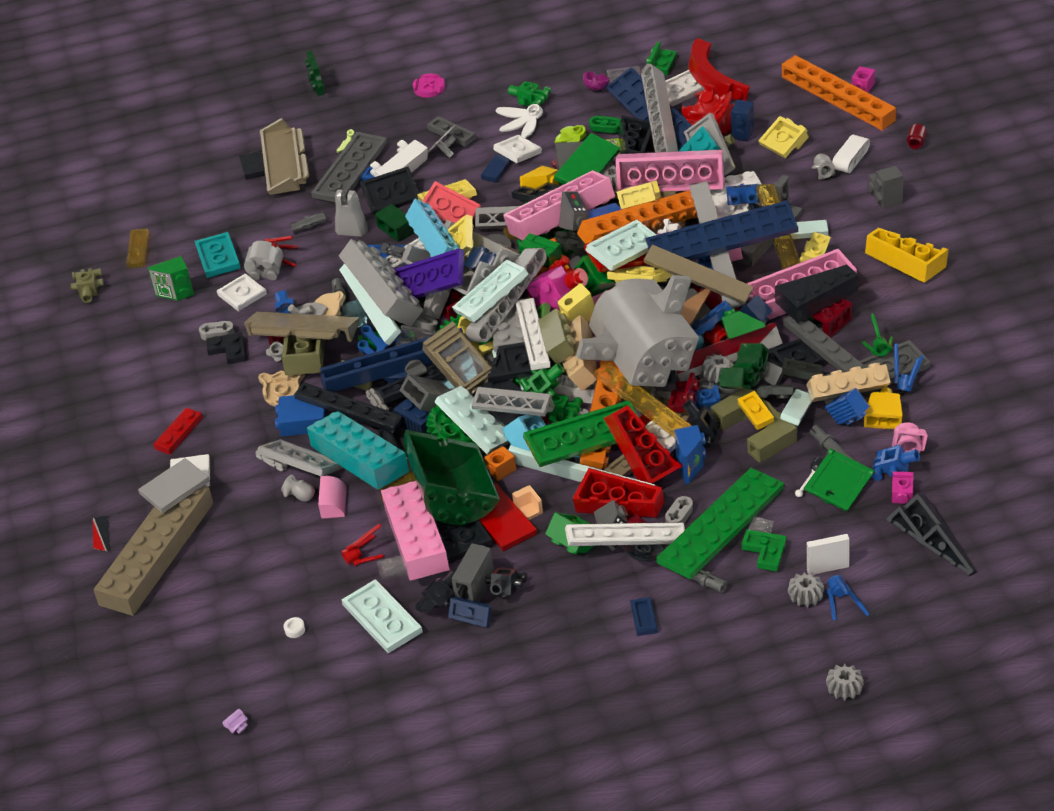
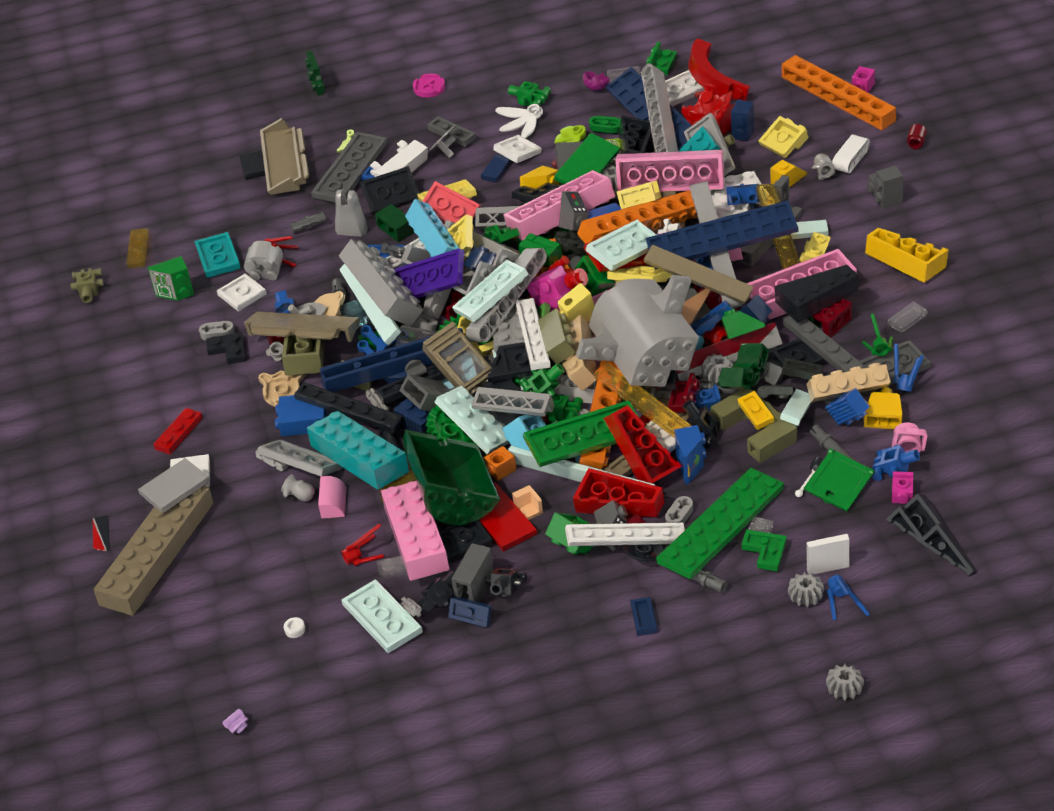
(411, 607): none -> light grey axle
(500, 235): none -> green bracket
(787, 169): none -> yellow slope
(907, 317): none -> clear tile

